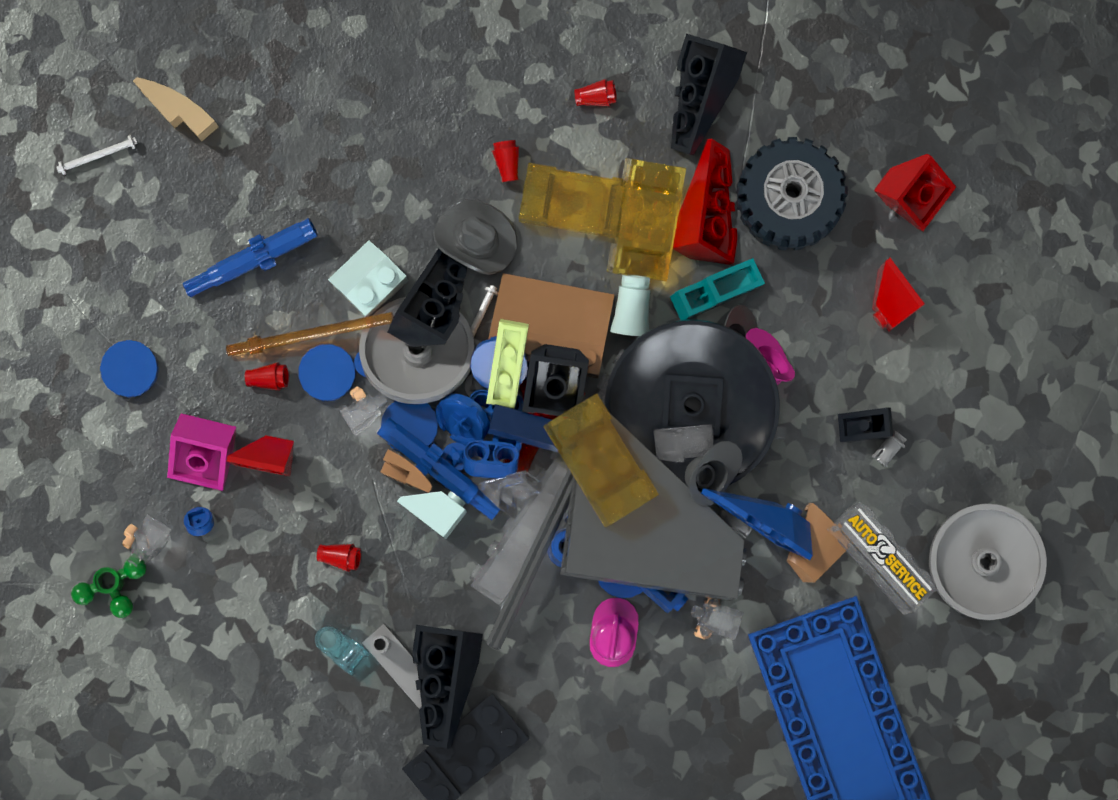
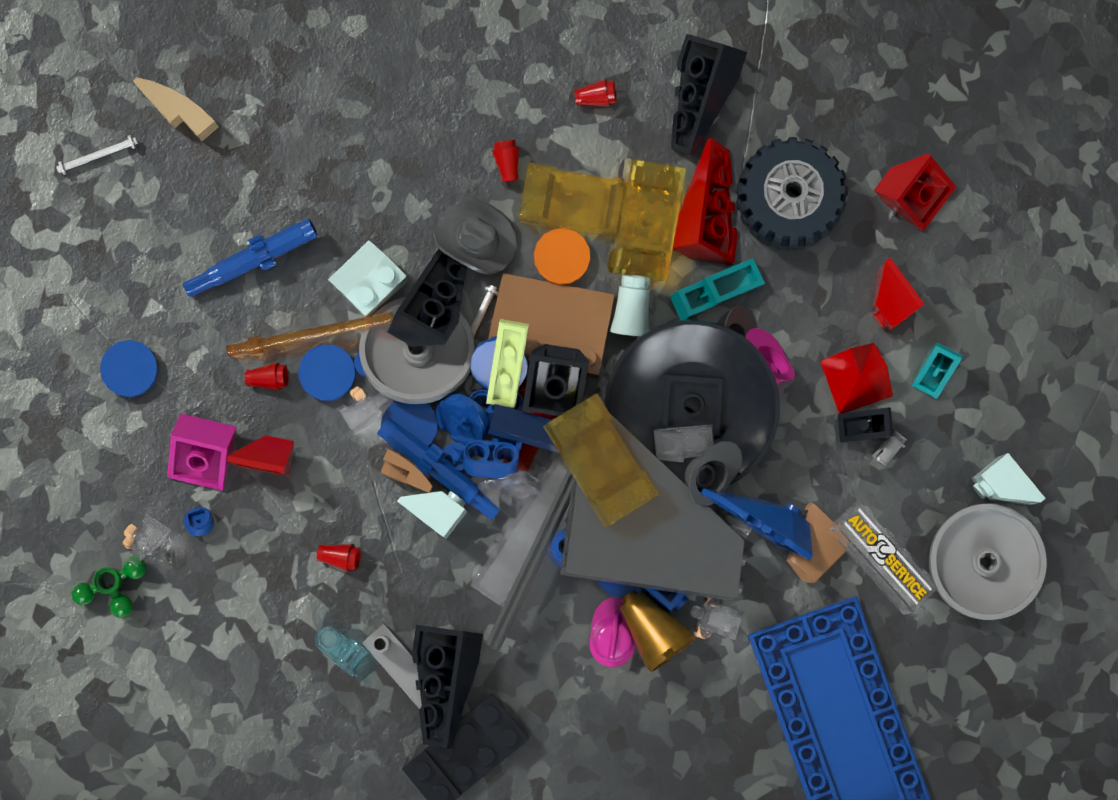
(562, 256): none -> orange tile
(654, 630): none -> pearl gold cone
(857, 377): none -> red slope
(936, 370): none -> teal slope
(1006, 483): none -> light aqua slope

